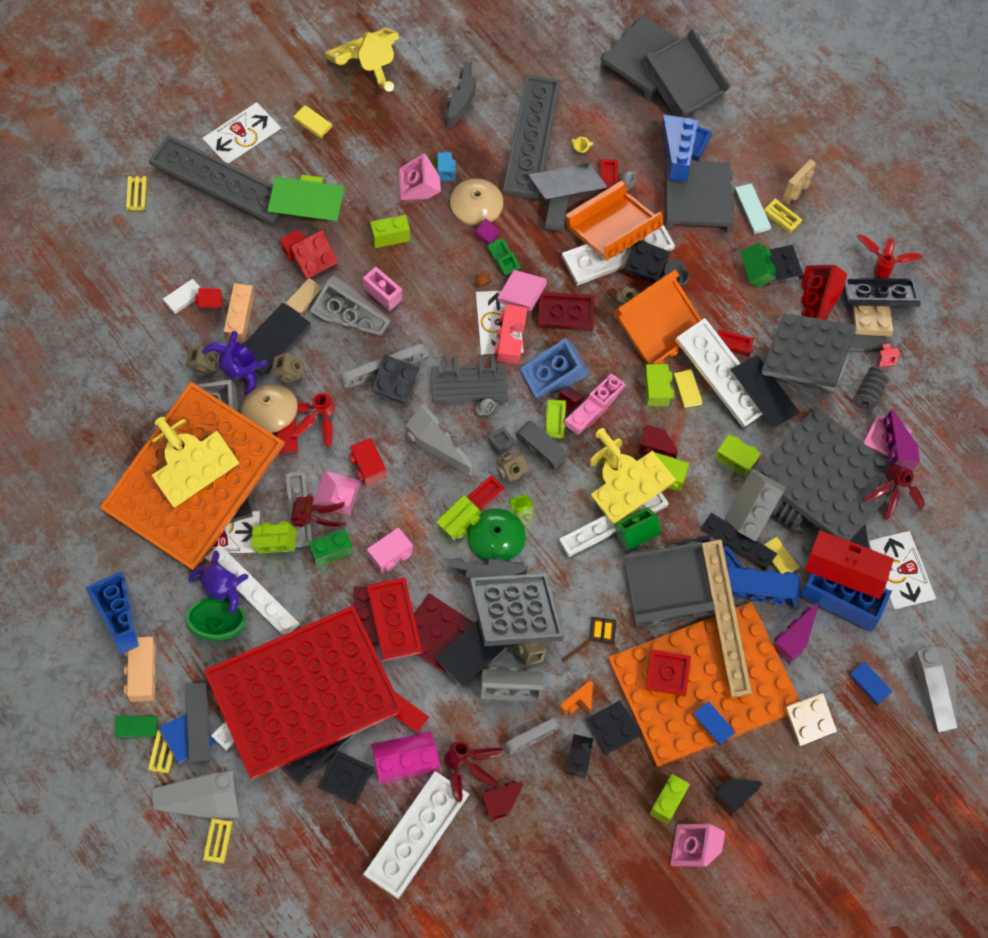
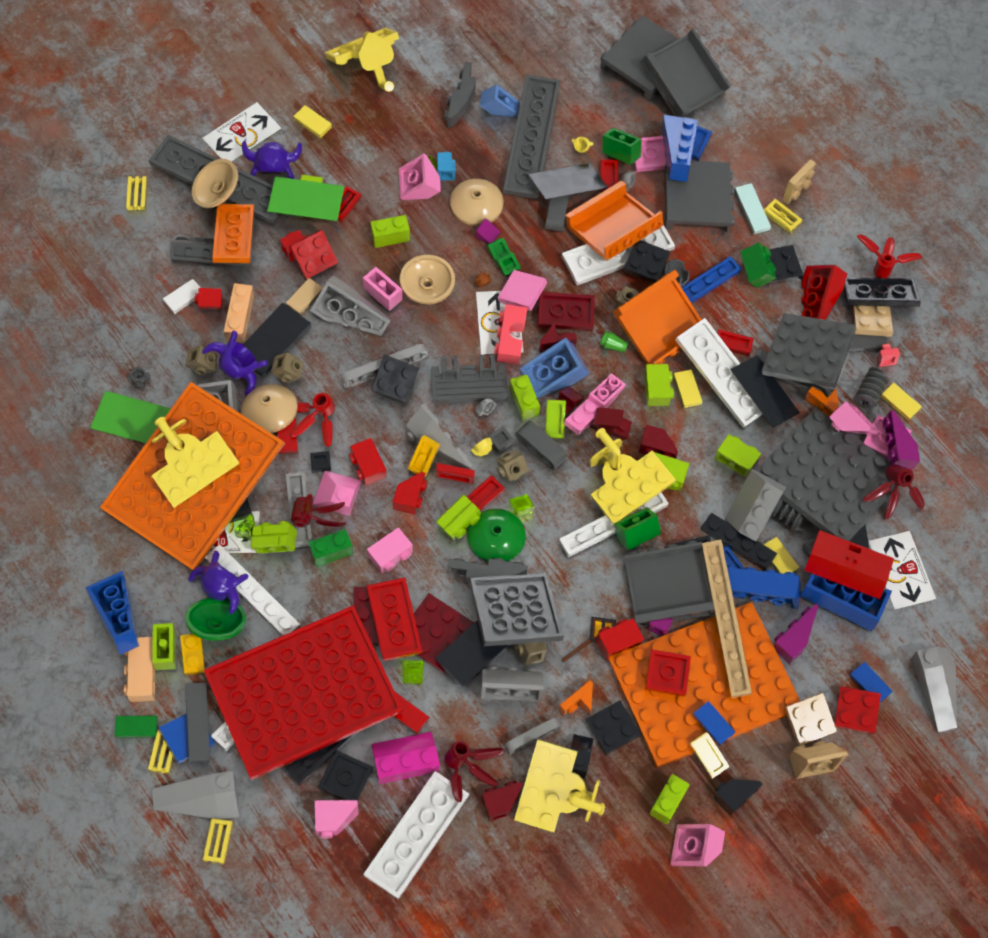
(127, 417): none -> bright green sticker
(138, 371): none -> dark grey plate
(164, 646): none -> lime brick
(192, 654): none -> yellow plate
(194, 249): none -> dark grey fence
(215, 183): none -> tan dish
(233, 233): none -> orange plate
(245, 528): none -> clear neon green slope
(271, 158): none -> dark purple piece
(320, 461): none -> black tile
(334, 816): none -> bright pink slope
(343, 215): none -> red tile
(408, 494): none -> red slope
(413, 672): none -> clear neon green slope
(424, 455): none -> yellow plate
(427, 271): none -> tan dish
(455, 473): none -> red tile
(483, 447): none -> light yellow piece
(499, 102): none -> medium blue slope
(524, 397): none -> lime brick
(551, 338): none -> dark red slope
(551, 788): none -> light yellow plate
(612, 422): none -> dark red slope
(613, 342): none -> bright green cone
(619, 638): none -> red brick
(621, 145): none -> green brick
(652, 155): none -> bright pink tile
(660, 627): none -> magenta slope
(709, 754): none -> tile
(711, 279): none -> blue tile
(816, 759): none -> tan slope
(818, 399): none -> orange slope
(852, 420): none -> bright pink slope
(857, 710): none -> red plate
(901, 401): none -> light yellow tile

